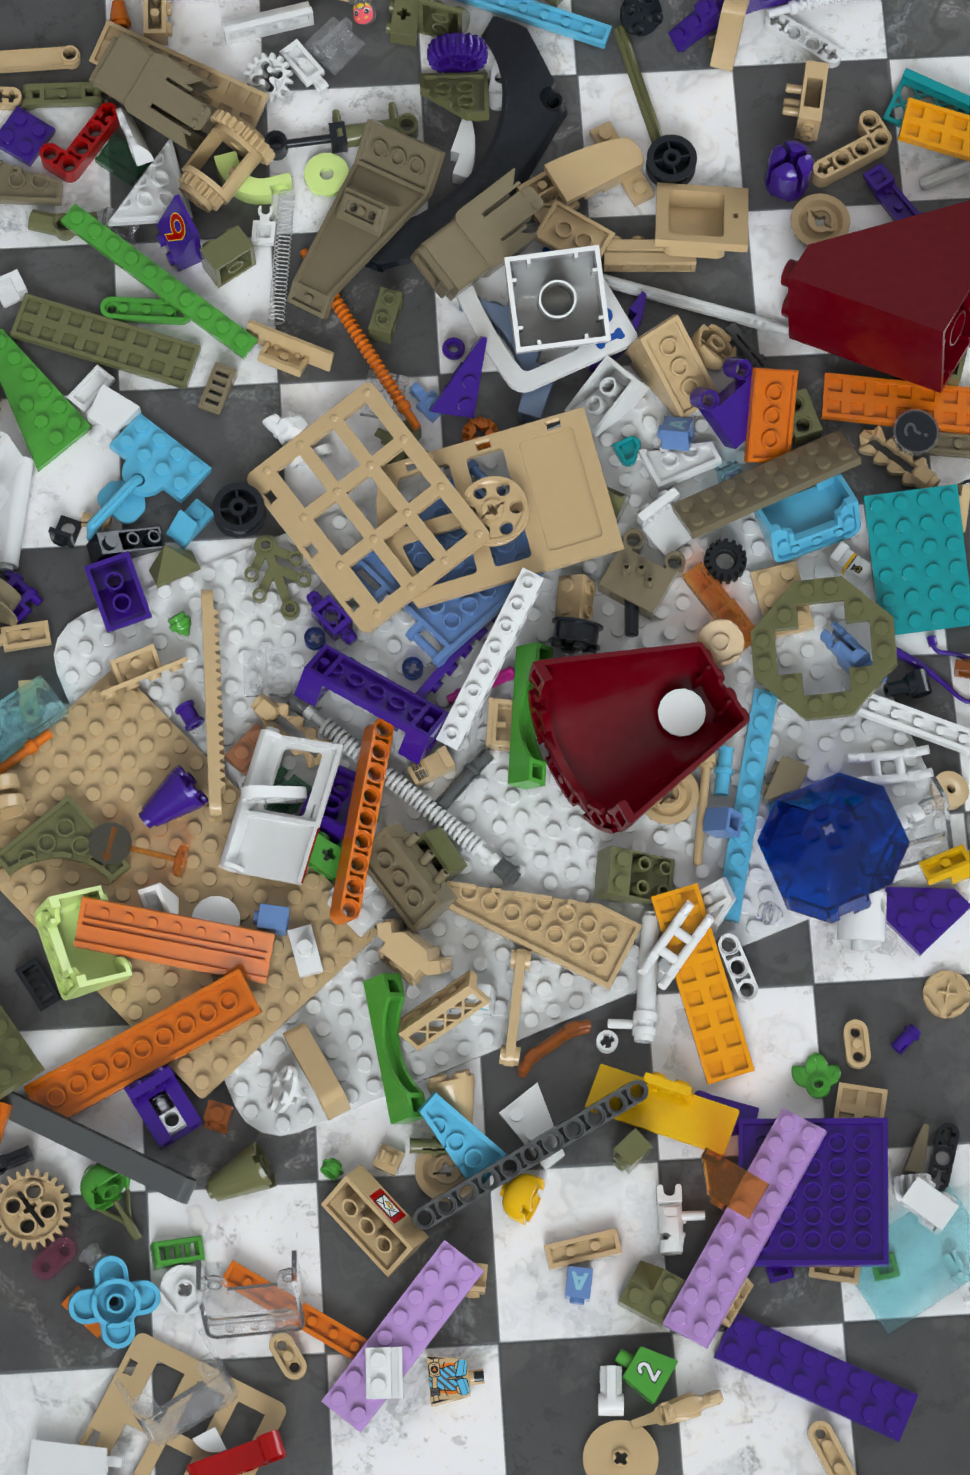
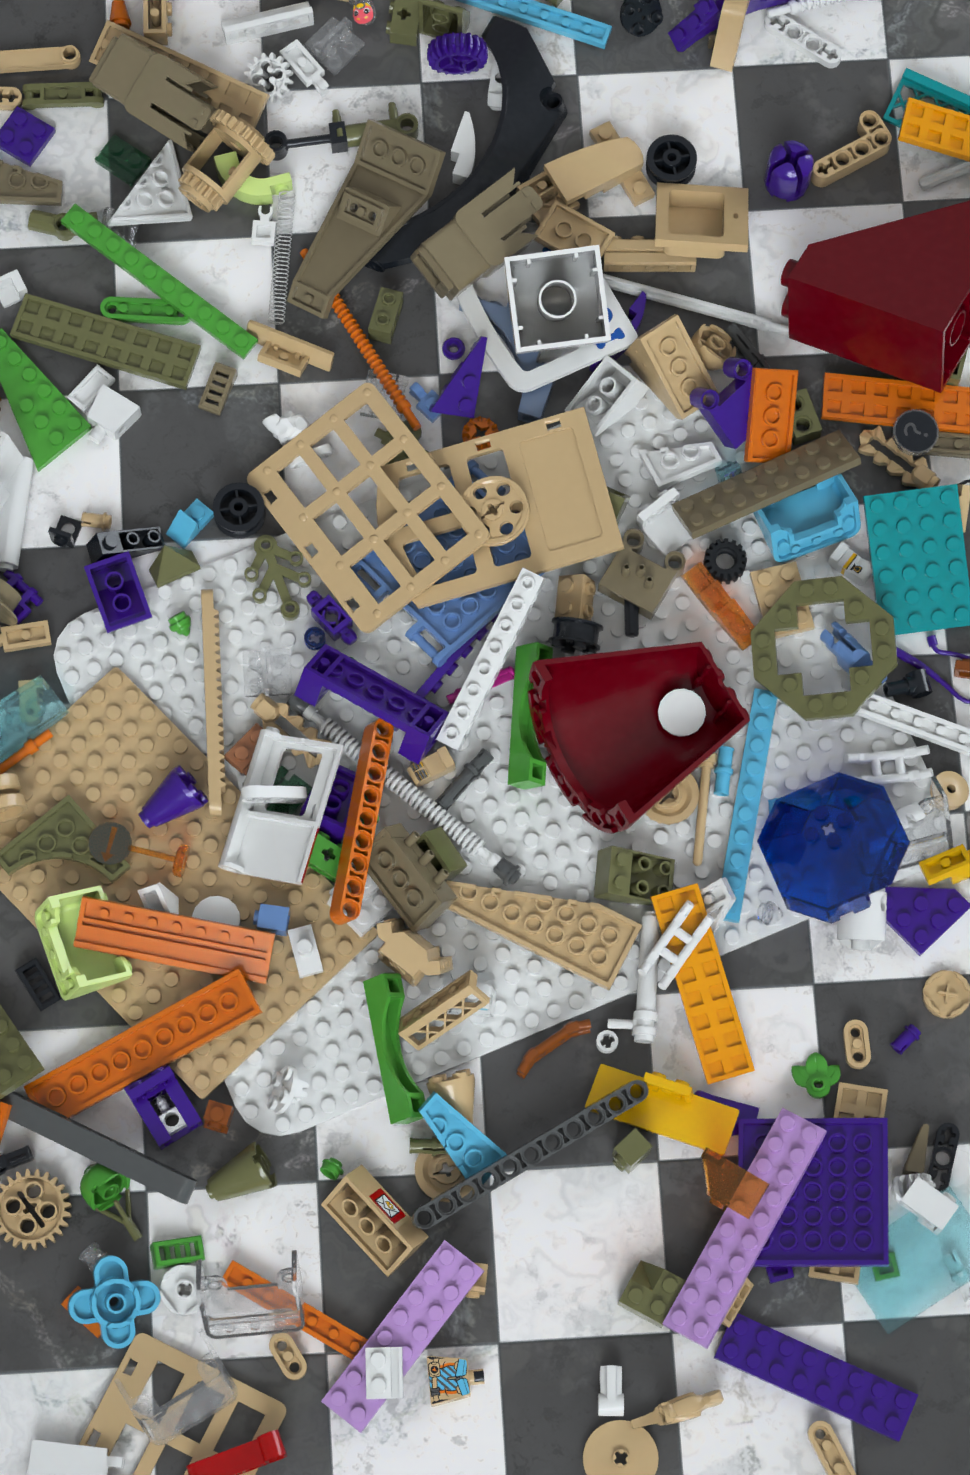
(53, 1257): clear pink plate -> none
(84, 140): red beam -> none
(136, 142): white slope -> none
(137, 666): tan bracket -> none
(150, 458): medium azure plate -> none
(179, 236): dark purple slope -> none
(189, 715): dark purple bush -> none
(210, 1441): white tile -> none
(227, 256): olive slope -> none
(317, 1071): tan beam -> none
(319, 164): yellowish green tile -> none
(388, 1159): tan tile -> none
(416, 674): clear blue bush -> none
(459, 93): olive plate -> none
(499, 724): tan hinge -> none
(510, 1052): tan piece -> none
(521, 1197): yellow cylinder -> none
(530, 1118): white wing -> none
(578, 1285): medium blue brick -> none
(582, 1249): tan plate -> none
(627, 450): teal tile -> none
(637, 83): olive axle -> none
(646, 1371): bright green torso -> none
(672, 1219): white piece -> none
(676, 433): medium blue brick -> none
(722, 822): medium blue brick -> none
(723, 640): tan tile -> none
(746, 975): white beam -> none
(786, 779): dark tan slope -> none
(810, 105): tan piece -> none
(818, 207): tan gear -> none
(888, 194): dark purple slope -> none

